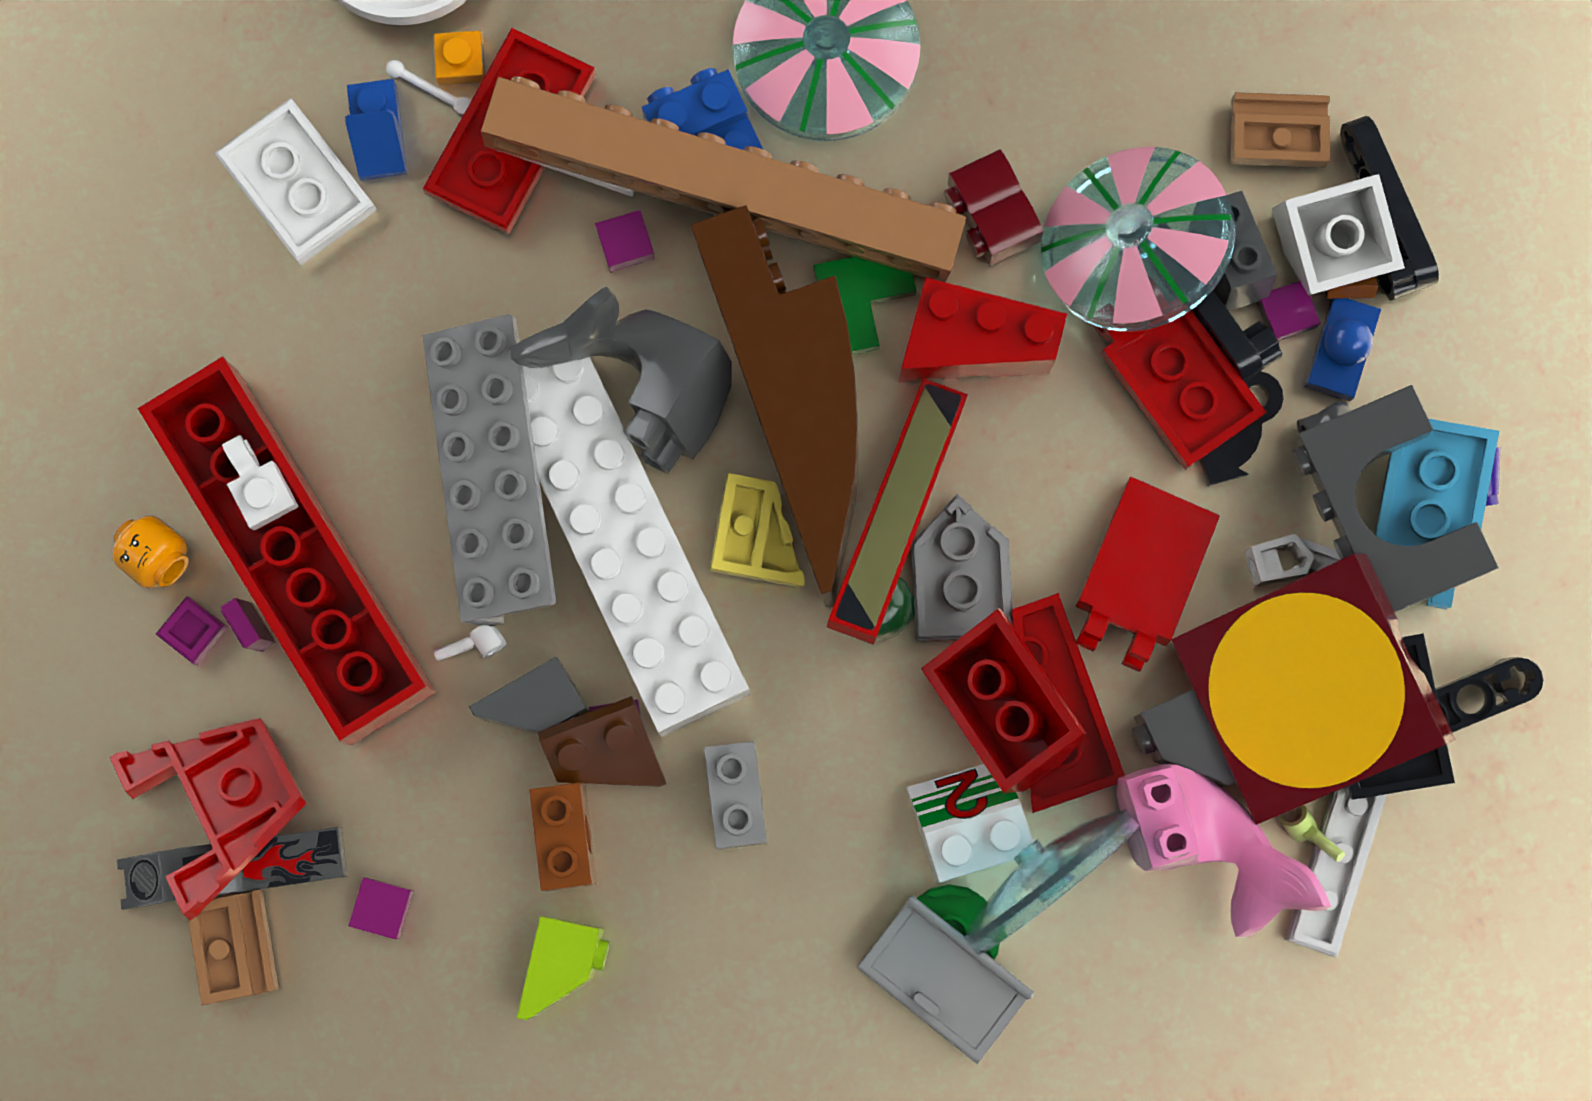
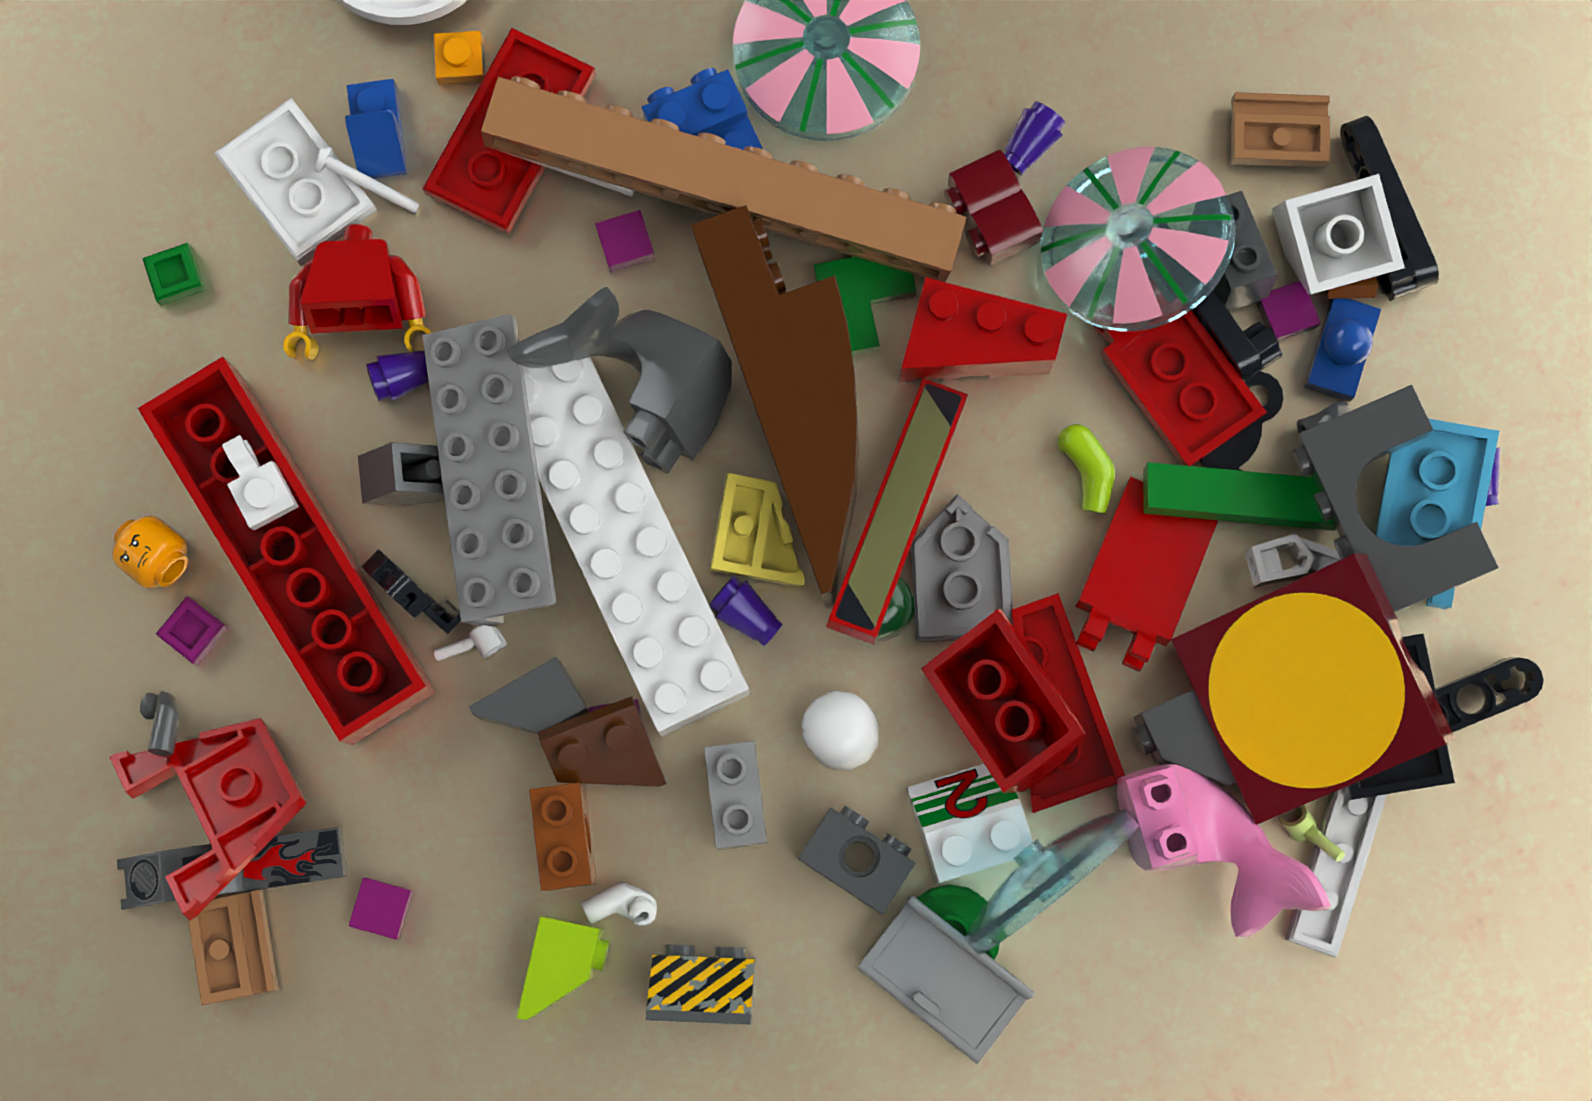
(165, 722): none -> dark grey arm
(174, 274): none -> green tile
(247, 625): magenta tile -> none
(325, 160): none -> white piece
(353, 289): none -> red torso
(396, 69): white hinge -> none
(397, 374): none -> dark purple cone
(401, 475): none -> dark grey slope
(408, 594): none -> black piece
(623, 900): none -> white arm
(701, 987): none -> slope
(745, 611): none -> dark purple cone
(840, 730): none -> white hair
(875, 885): none -> dark grey brick
(1033, 135): none -> dark purple cone
(1093, 464): none -> lime arm
(1231, 496): none -> green tile

